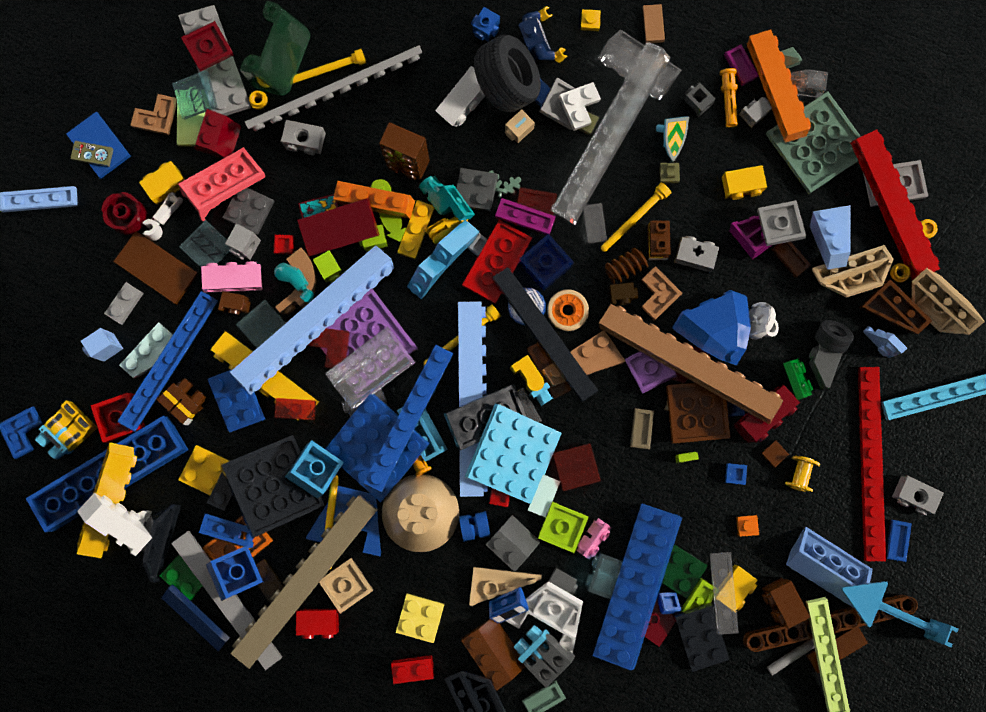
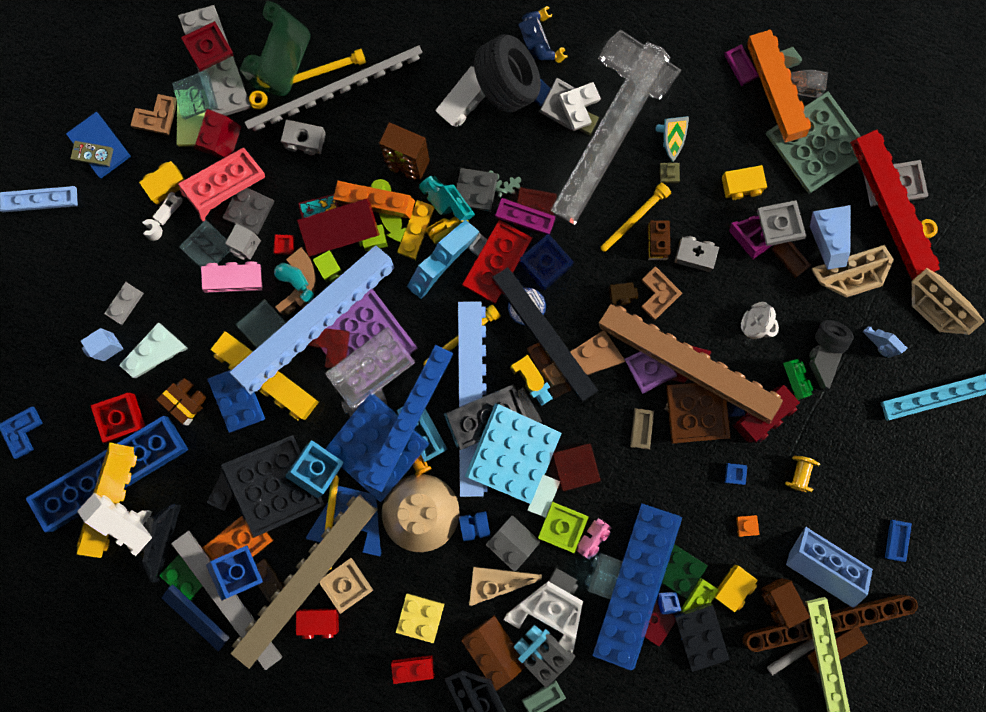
(65, 430): hips -> none
(116, 205): dark red brick -> none
(156, 267): reddish brown tile -> none
(167, 362): blue plate -> none
(202, 470): yellow plate -> none
(225, 530): blue plate -> none
(233, 303): reddish brown brick -> none
(295, 409): clear red plate -> none
(486, 24): blue brick -> none
(499, 498): red tile -> none
(508, 606): blue slope -> none
(519, 126): tan brick -> none
(563, 321): wheel -> none
(590, 20): yellow plate -> none
(594, 223): clear tile -> none
(625, 265): reddish brown piece -> none
(653, 23): medium nougat tile -> none
(686, 457): lime tile -> none
(703, 95): dark grey brick -> none
(718, 326): blue brick -> none
(724, 593): clear tile -> none
(729, 88): light orange pin -> none
(756, 111): light grey brick -> none
(774, 453): reddish brown tile -> none
(868, 600): dark azure piece -> none
(871, 464): red plate -> none
(896, 308): reddish brown wedge -> none
(905, 272): yellow plate -> none
(928, 499): light grey brick -> none

